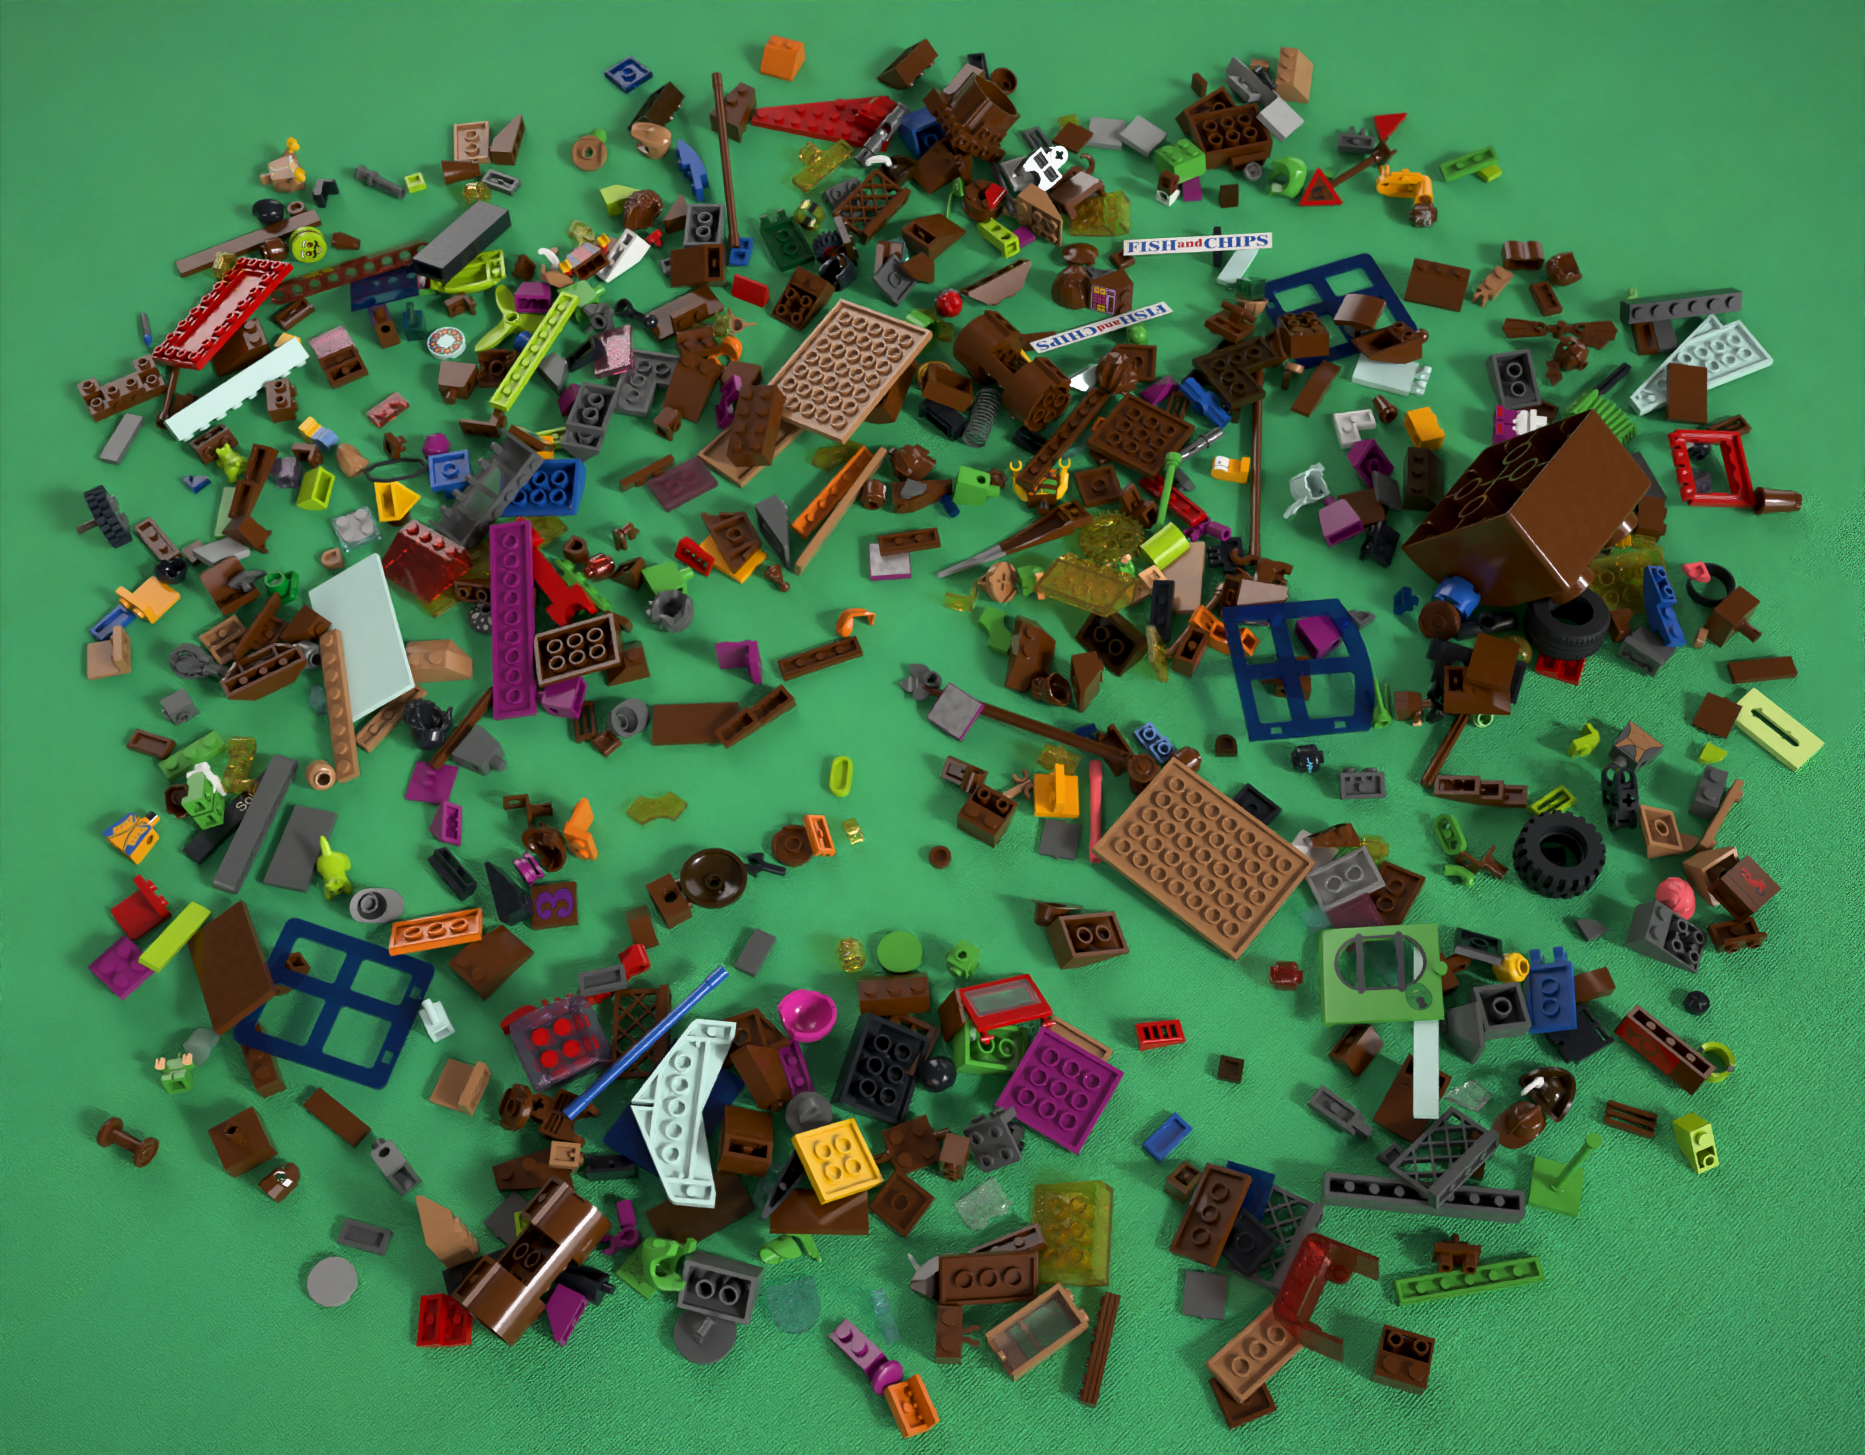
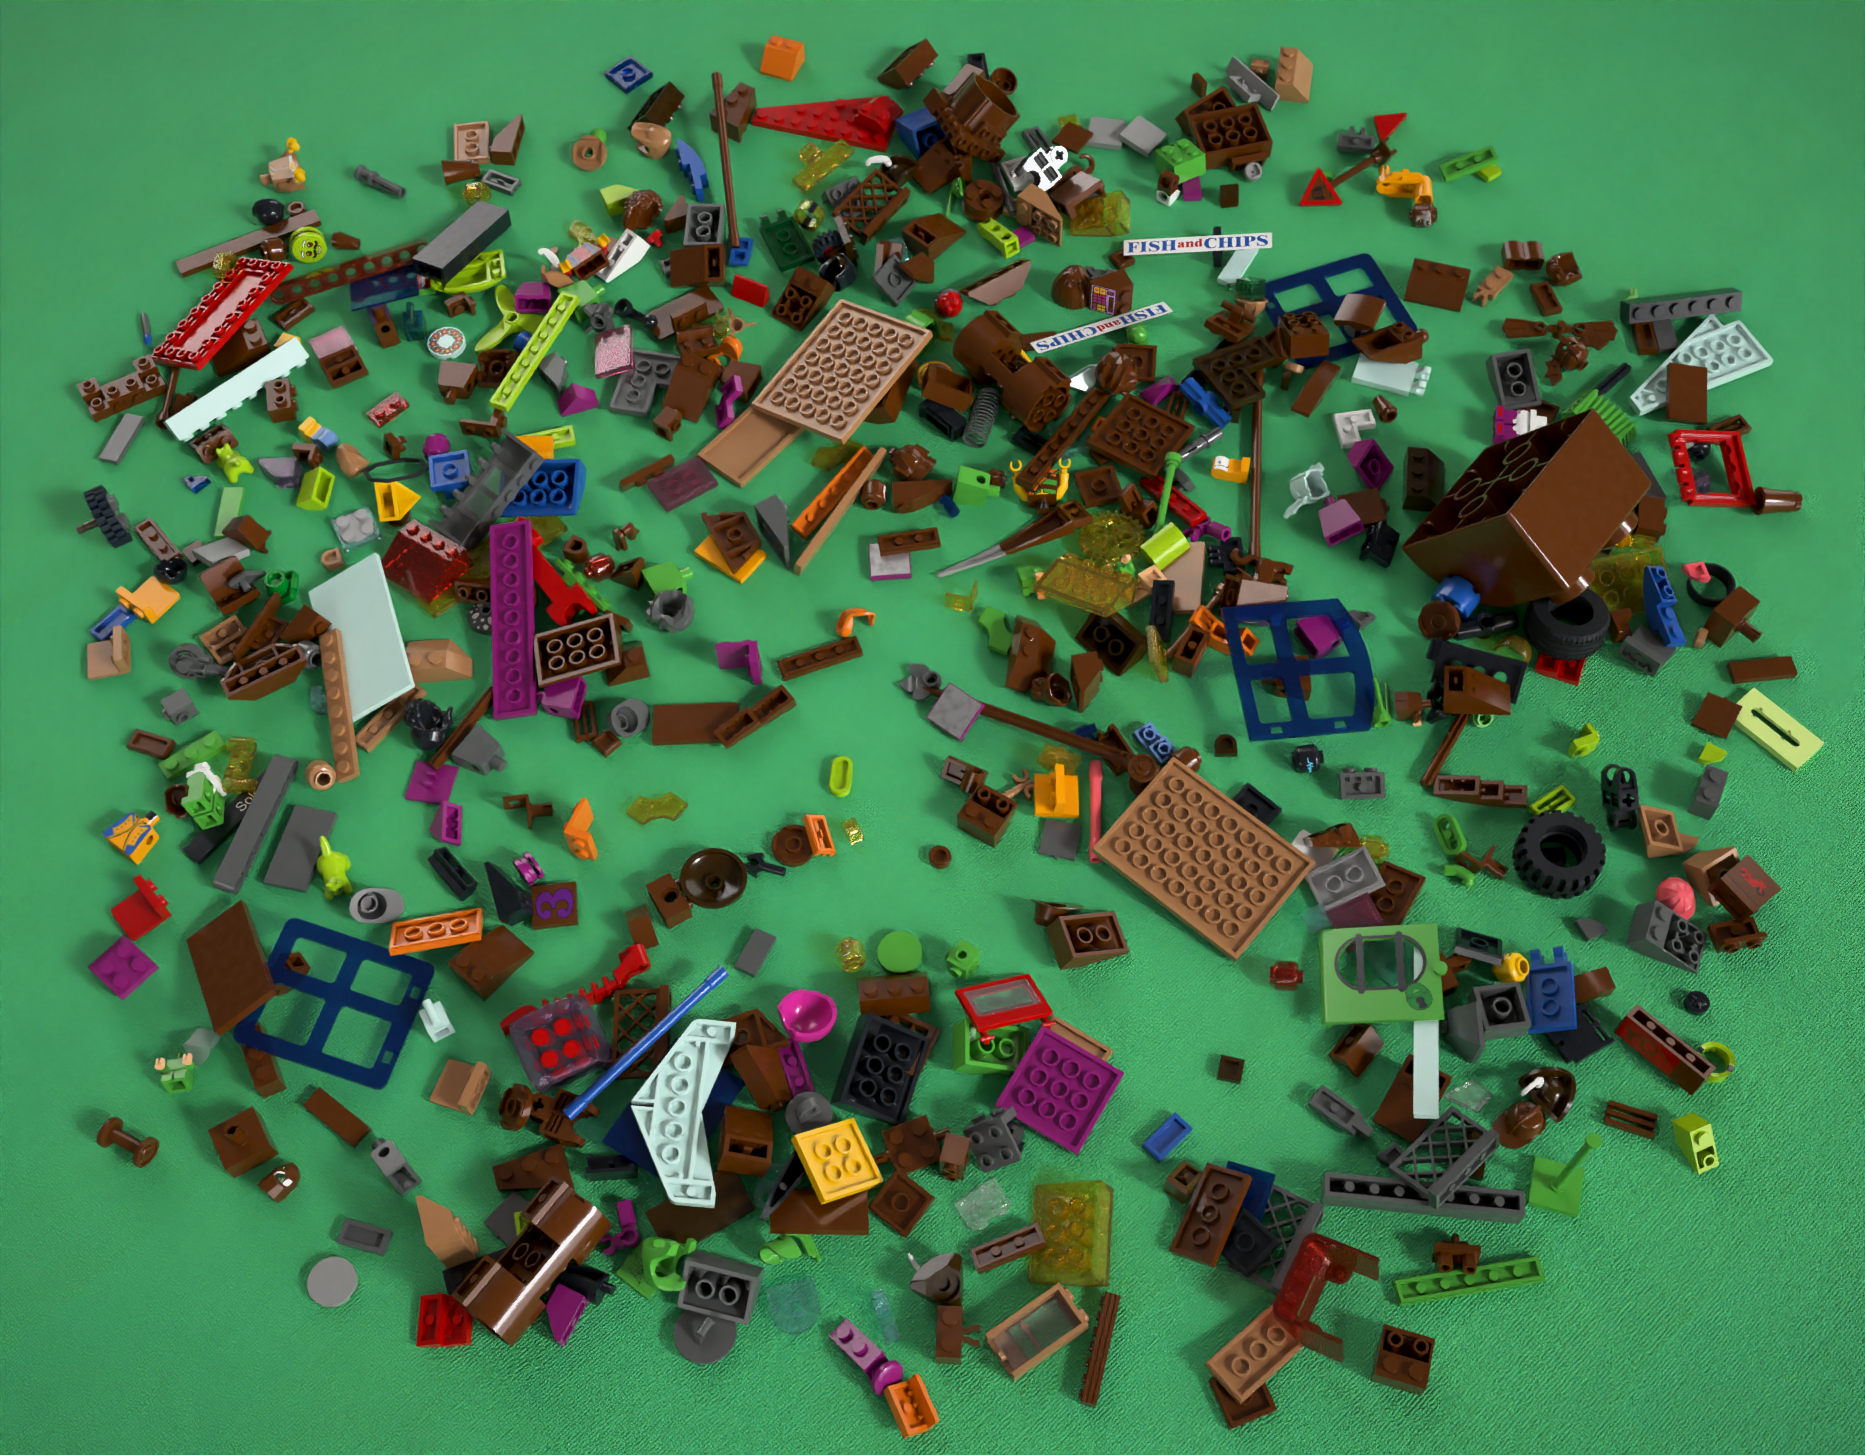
(174, 937): lime tile -> none
(255, 476): reddish brown slope -> none
(323, 189): black bracket -> none
(415, 182): lime tile -> none
(524, 268): reddish brown tile -> none
(531, 438): reddish brown tile -> none
(548, 843): reddish brown helmet -> none
(566, 1155): medium nougat bracket -> none
(585, 354): black slope -> none
(589, 420): dark grey slope -> none
(602, 980): dark grey tile -> none
(687, 558): red slope -> none
(755, 426): reddish brown brick -> none
(774, 574): reddish brown piece -> none
(874, 143): dark grey piece -> none
(912, 489): dark grey tile -> none
(937, 1074): black hair -> none
(951, 1015): reddish brown piece -> none
(988, 1277): reddish brown tile -> none
(994, 195): red sticker -> none
(1000, 582): medium nougat tile -> none
(1080, 254): reddish brown dish -> none
(1141, 1028): red slope -> none
(1204, 1295): dark grey piece -> none
(1264, 76): black bar -> none
(1280, 119): light grey tile -> none
(1296, 172): bright green piece -> none
(1387, 491): dark grey piece -> none
(1404, 601): clear blue tile -> none
(1424, 429): light orange brick -> none
(1492, 663): reddish brown tile -> none
(1634, 748): torso -> none
(1733, 795): medium nougat plate -> none

